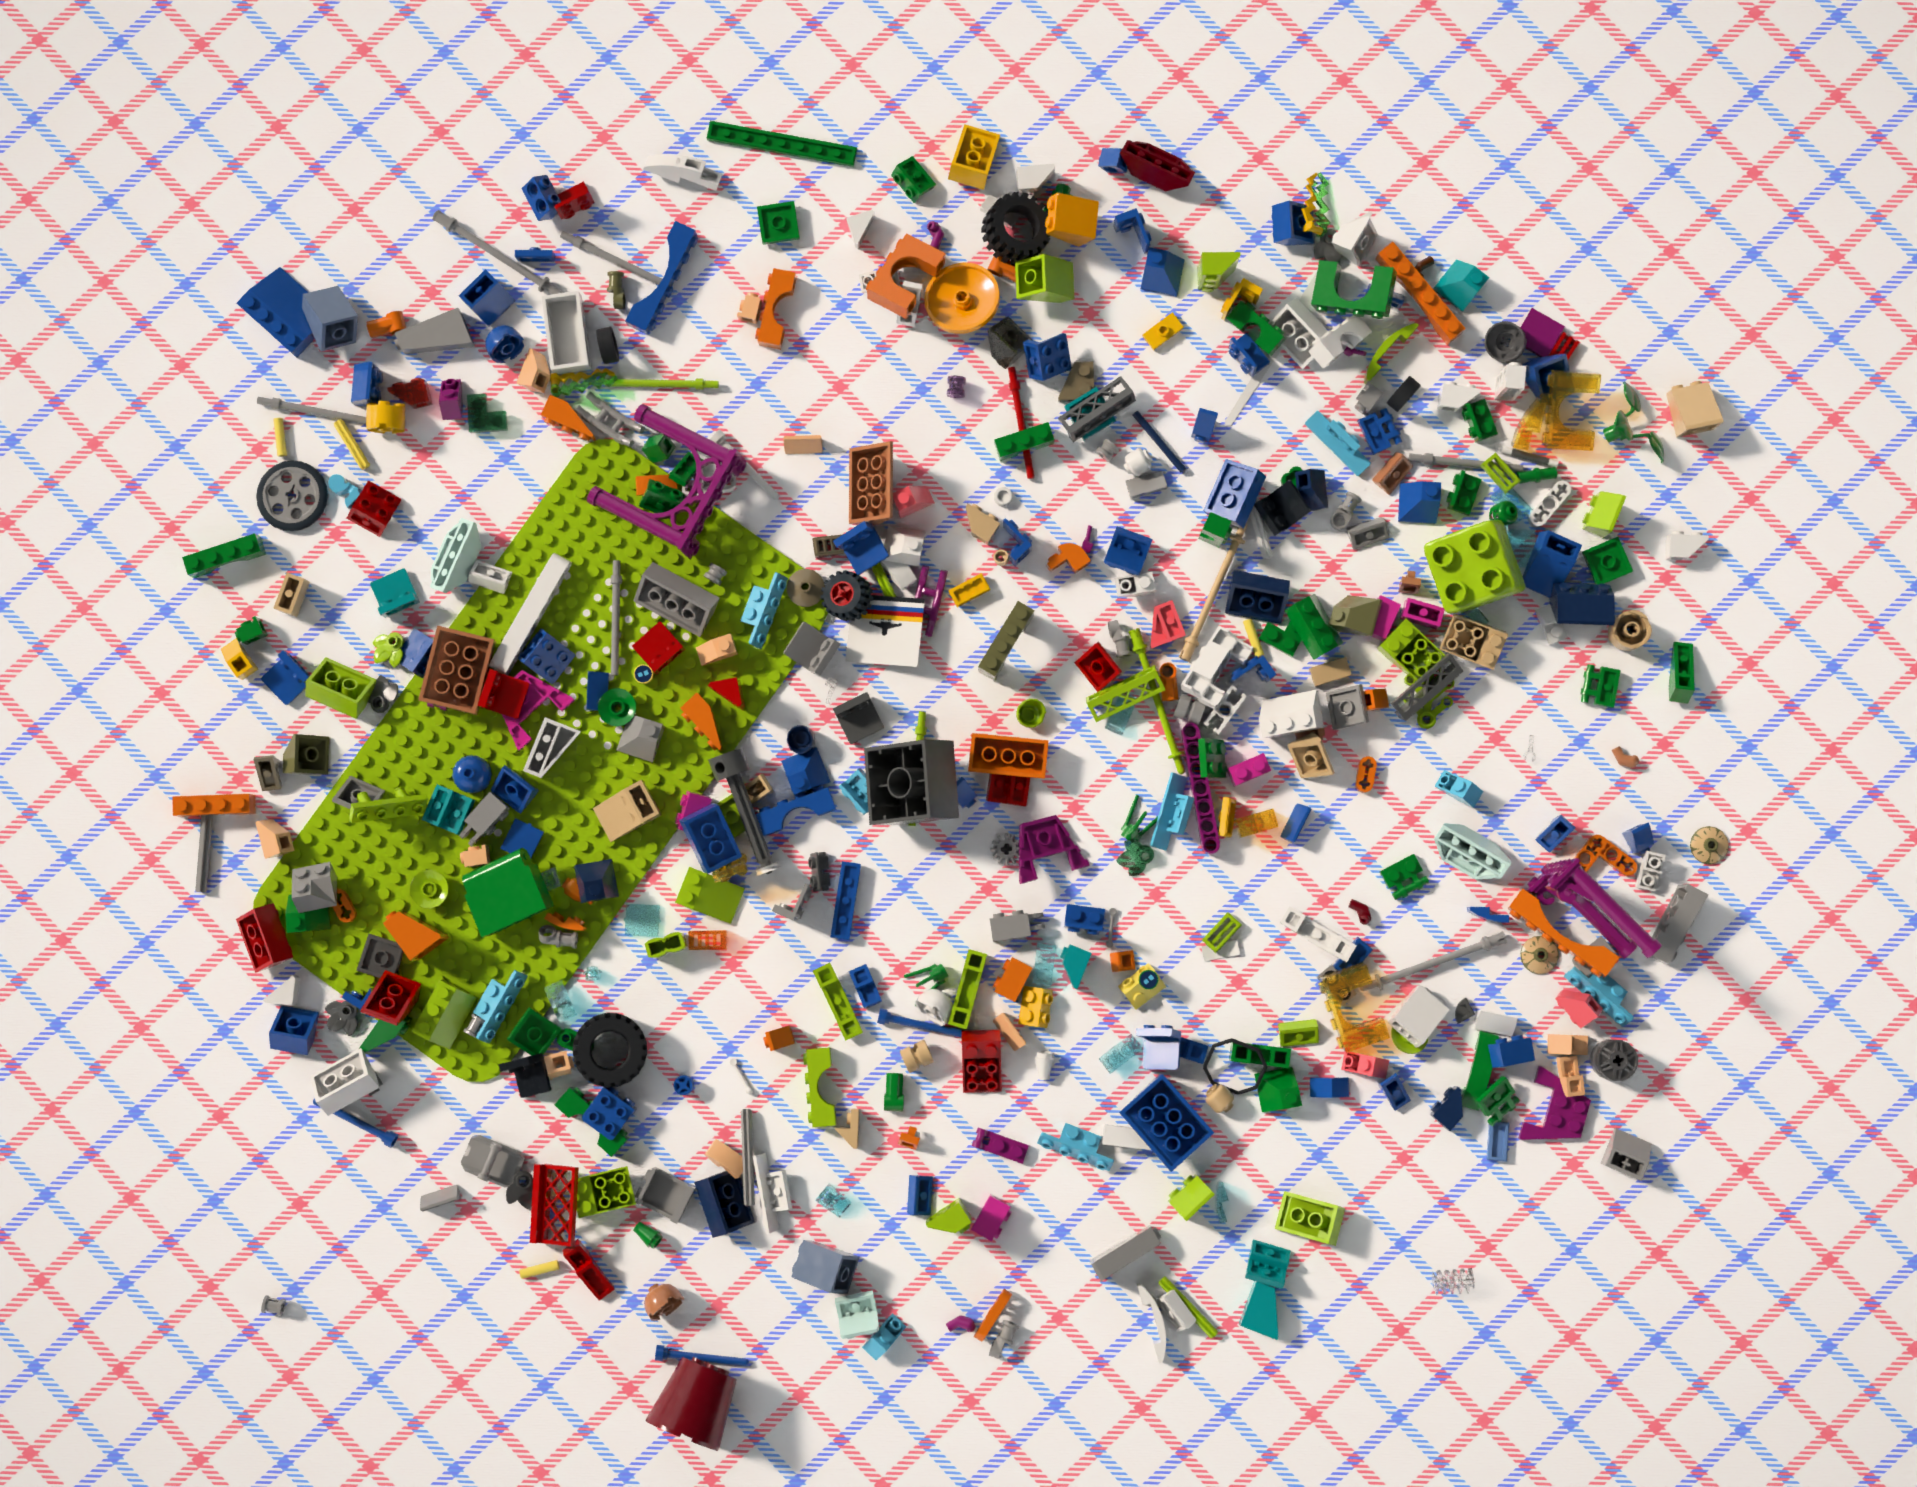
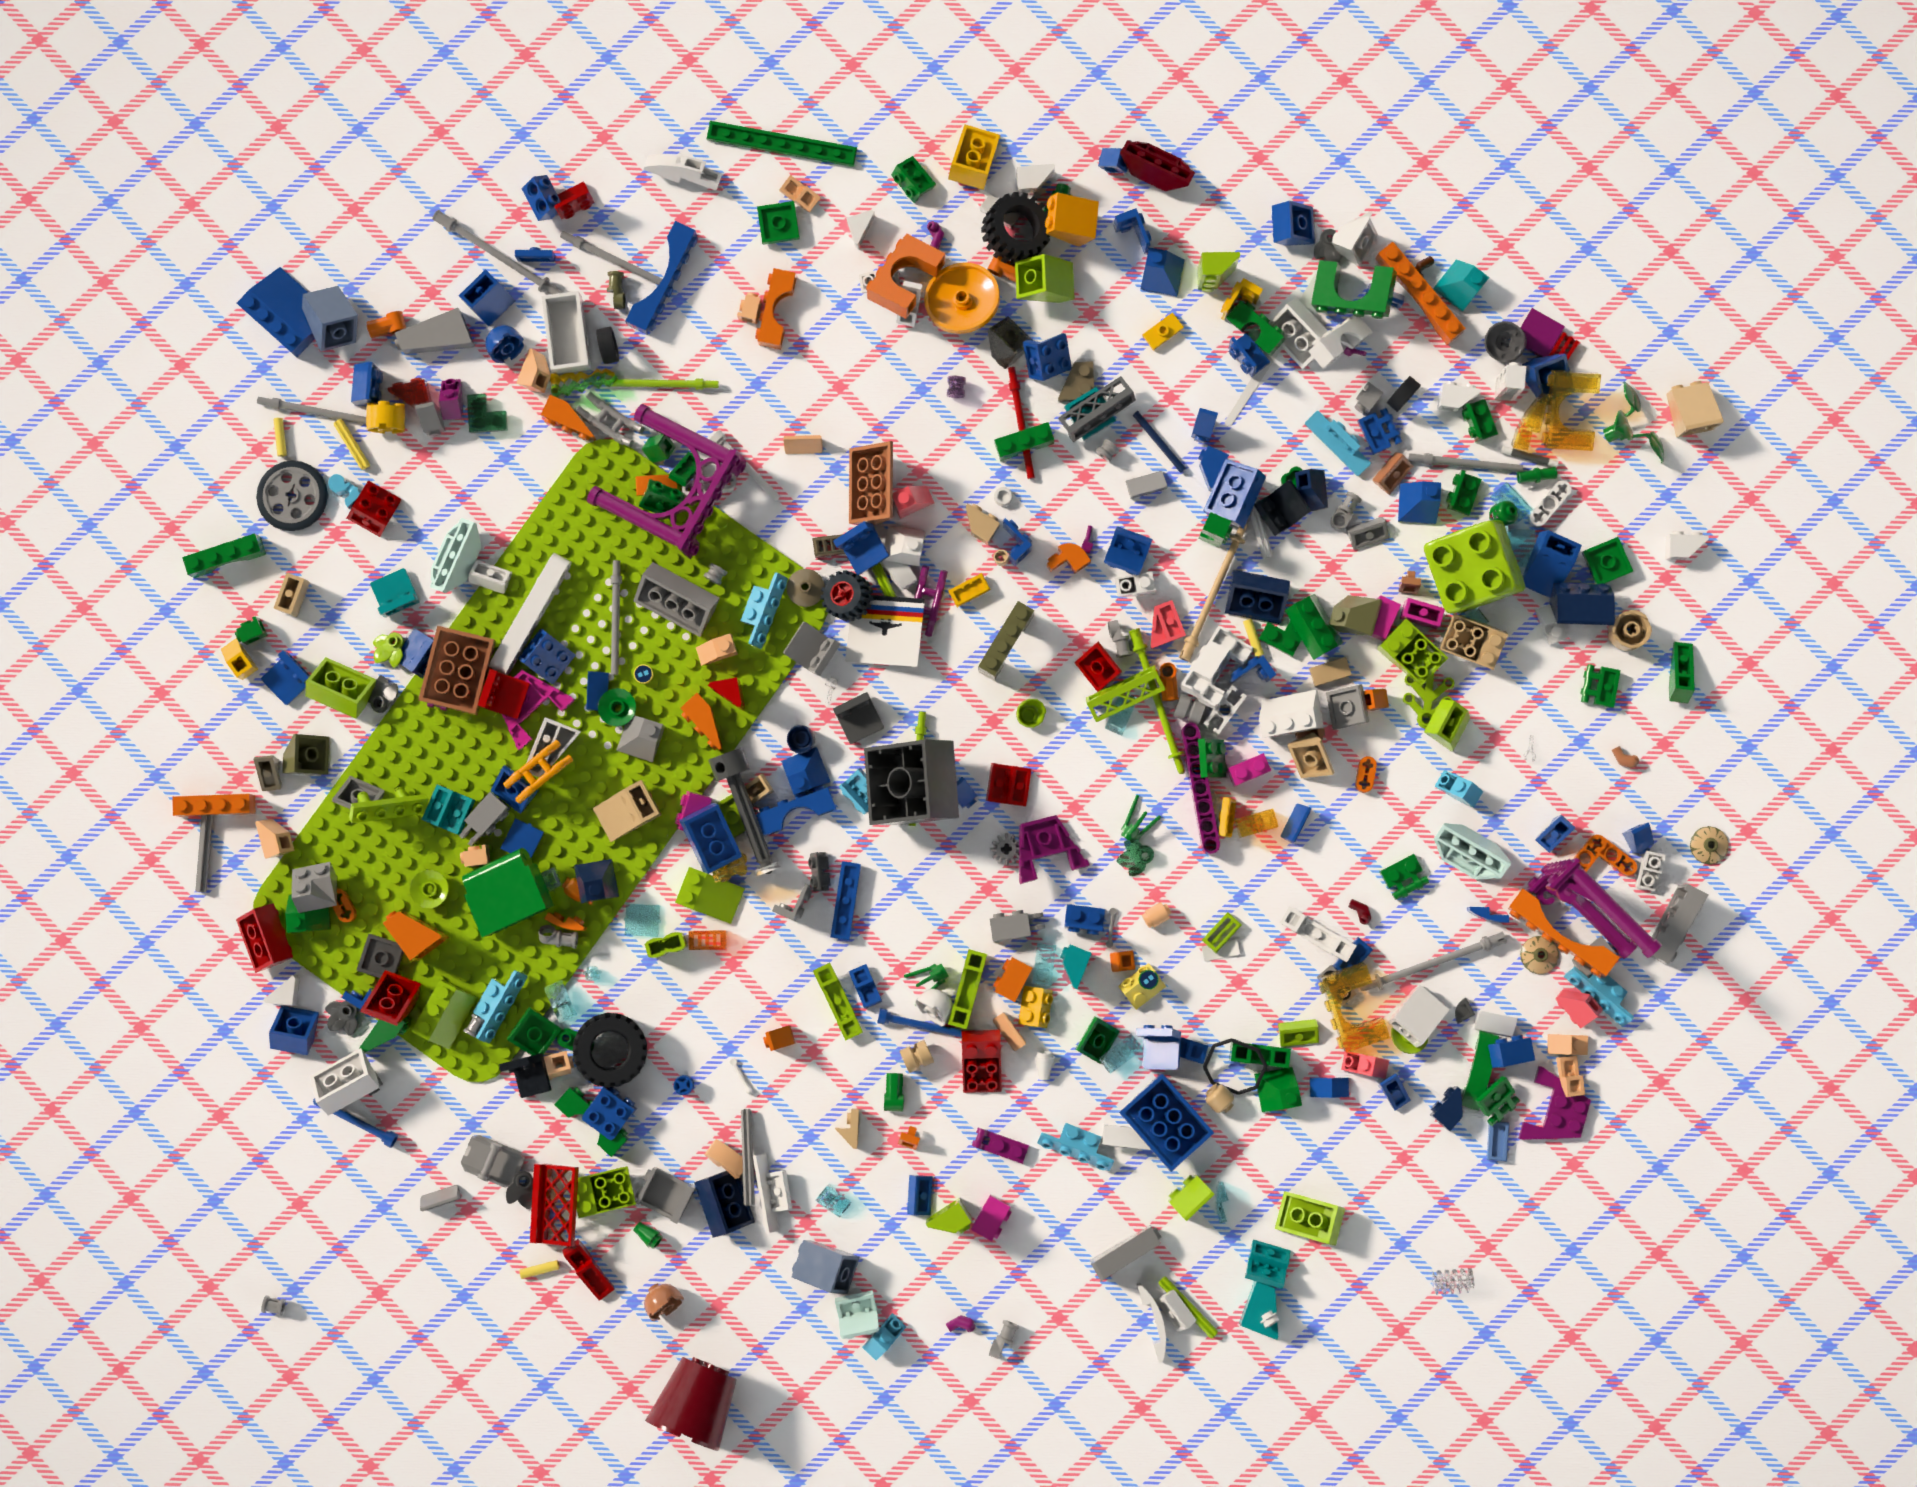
(430, 419): none -> light grey slope
(472, 774): blue cylinder -> none
(549, 771): none -> light orange piece
(658, 647): red bracket -> none
(663, 1353): blue piece -> none
(800, 194): none -> light nougat slope
(822, 1112): lime arch -> none
(992, 1315): orange beam -> none
(1008, 755): orange slope -> none
(1097, 1039): none -> green slope
(1138, 462): white head -> none
(1156, 915): none -> light nougat brick
(1173, 812): medium azure bracket -> none
(1211, 464): none -> blue slope
(1269, 1319): none -> white plate
(1316, 197): piece -> none
(1402, 334): lime slope -> none
(1429, 689): dark grey fence -> none
(1448, 723): none -> lime slope
(1495, 478): lime tile -> none
(1603, 513): lime slope -> none
(1604, 1054): flat silver wheel -> none
(1627, 1154): light grey slope -> none

